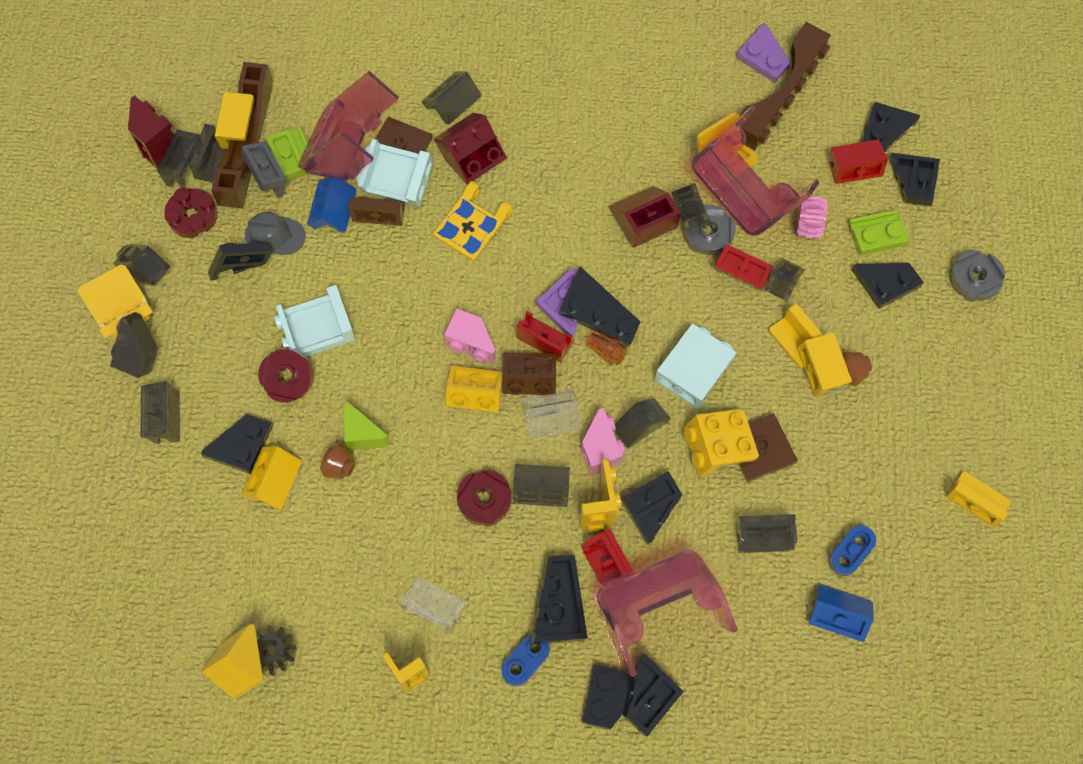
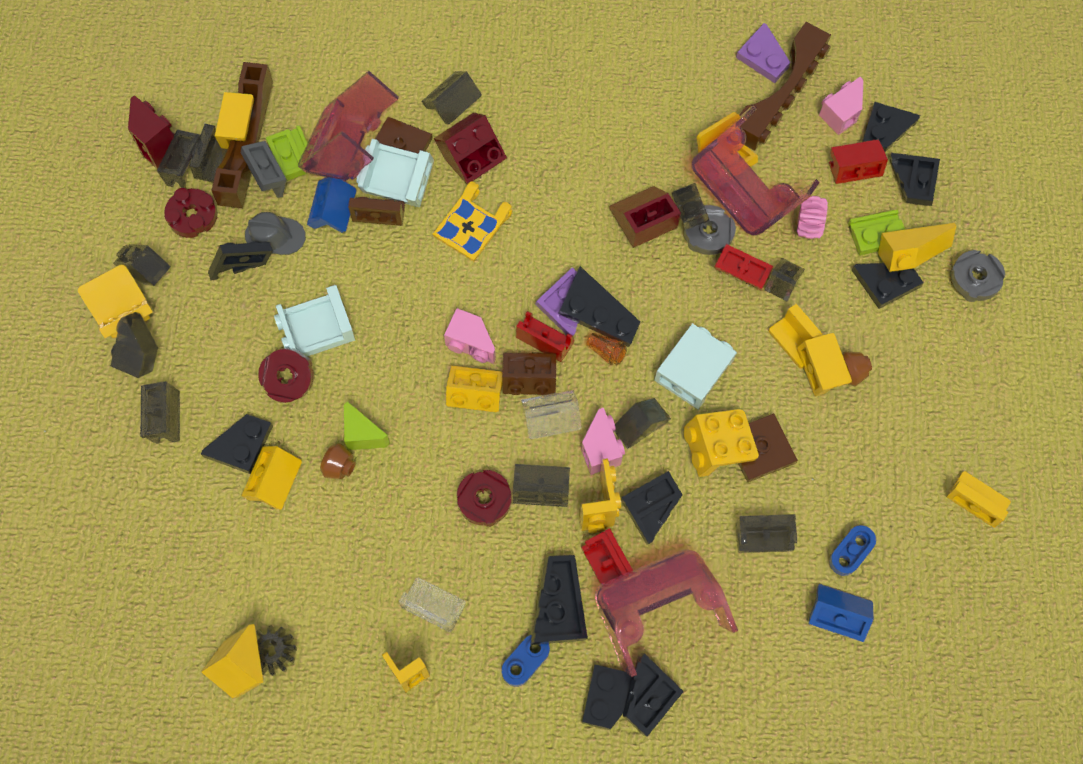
(844, 107): none -> bright pink slope
(914, 246): none -> yellow slope

